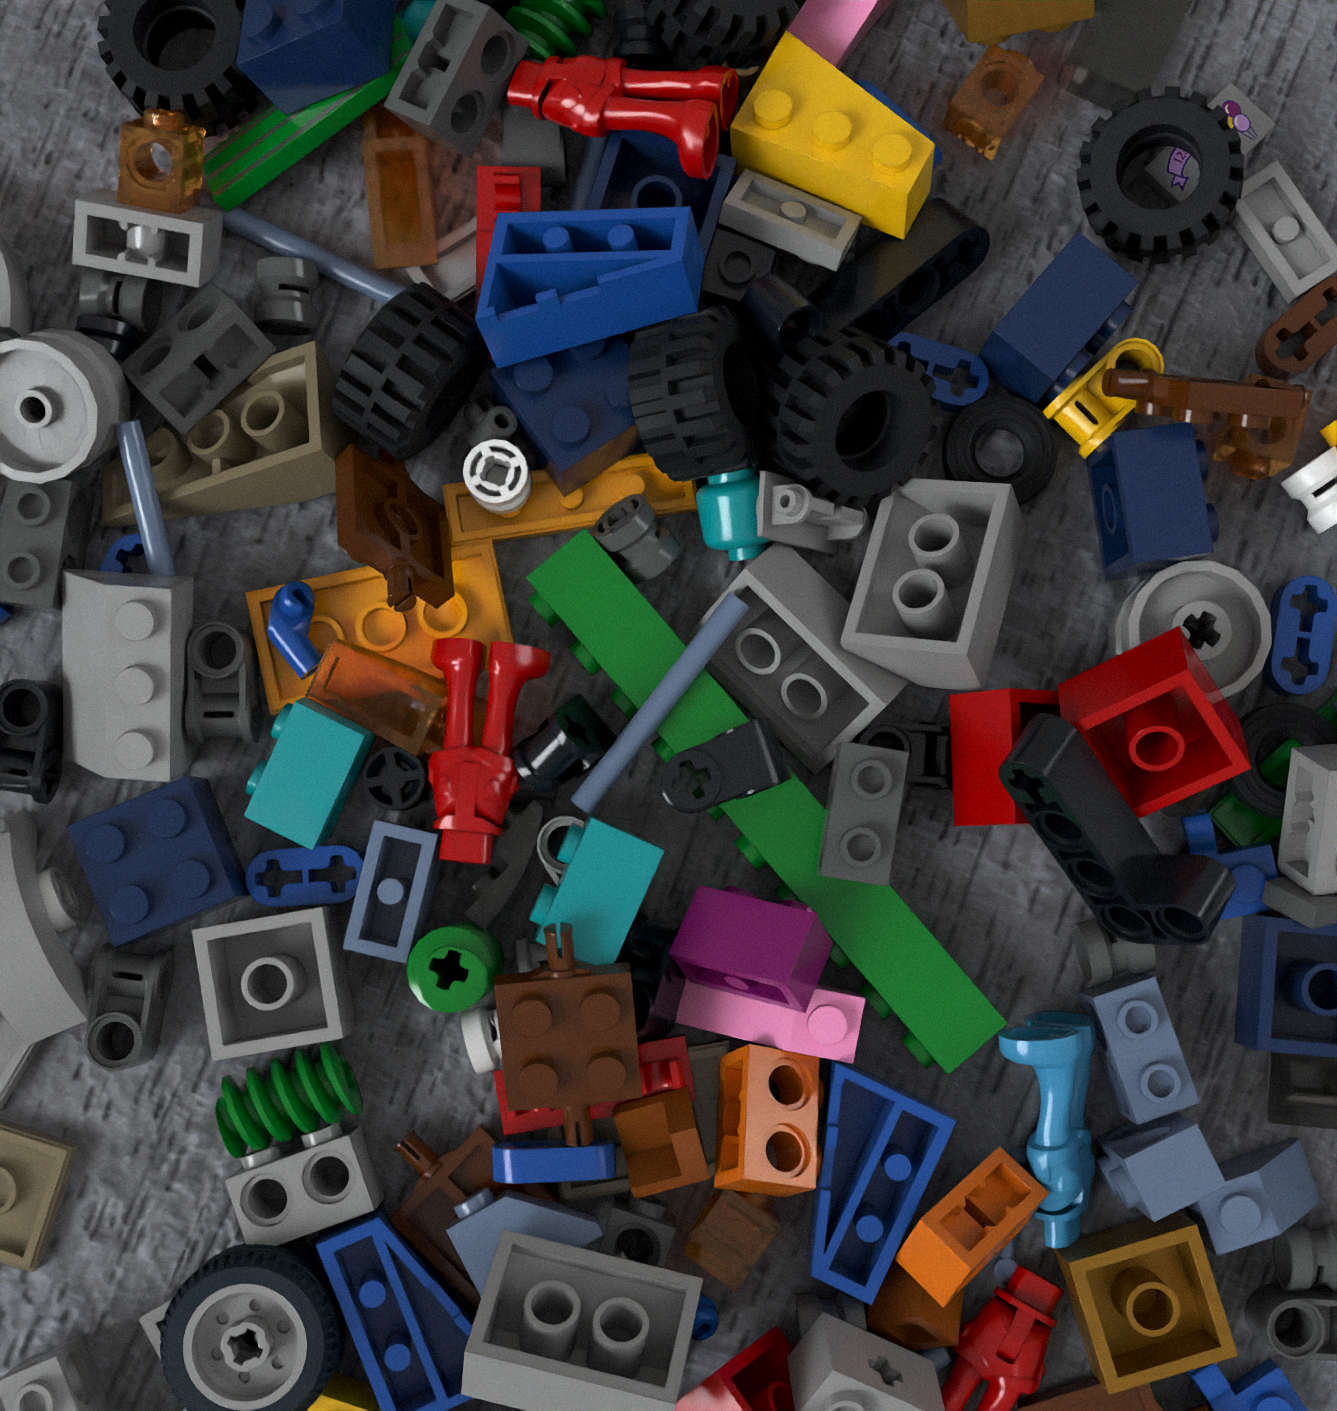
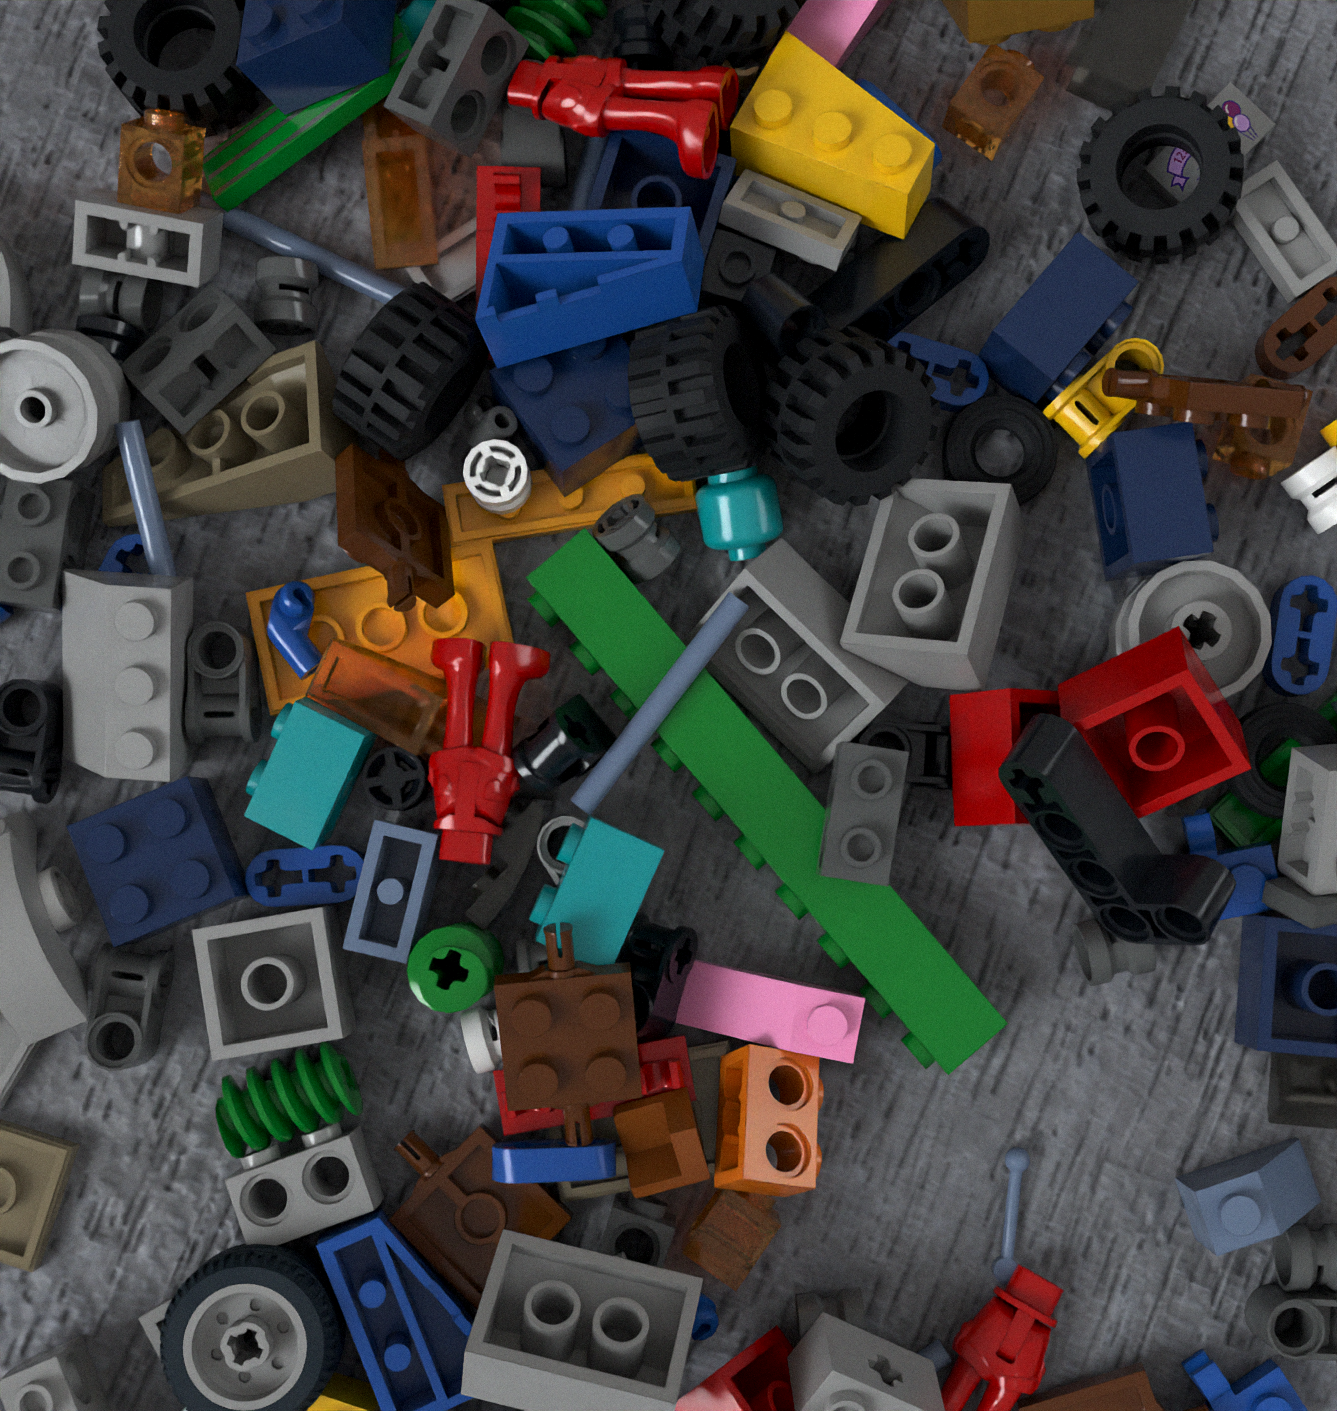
(484, 1217): sand blue slope -> none
(736, 767): black piece -> none
(752, 946): magenta brick -> none
(802, 518): light grey hinge -> none
(874, 1169): blue wedge -> none
(910, 1315): dark orange panel -> none
(970, 1226): orange brick -> none
(1060, 1149): dark azure piece -> none
(1139, 1048): sand blue brick -> none
(1145, 1301): pearl gold brick -> none
(1158, 1165): sand blue brick -> none

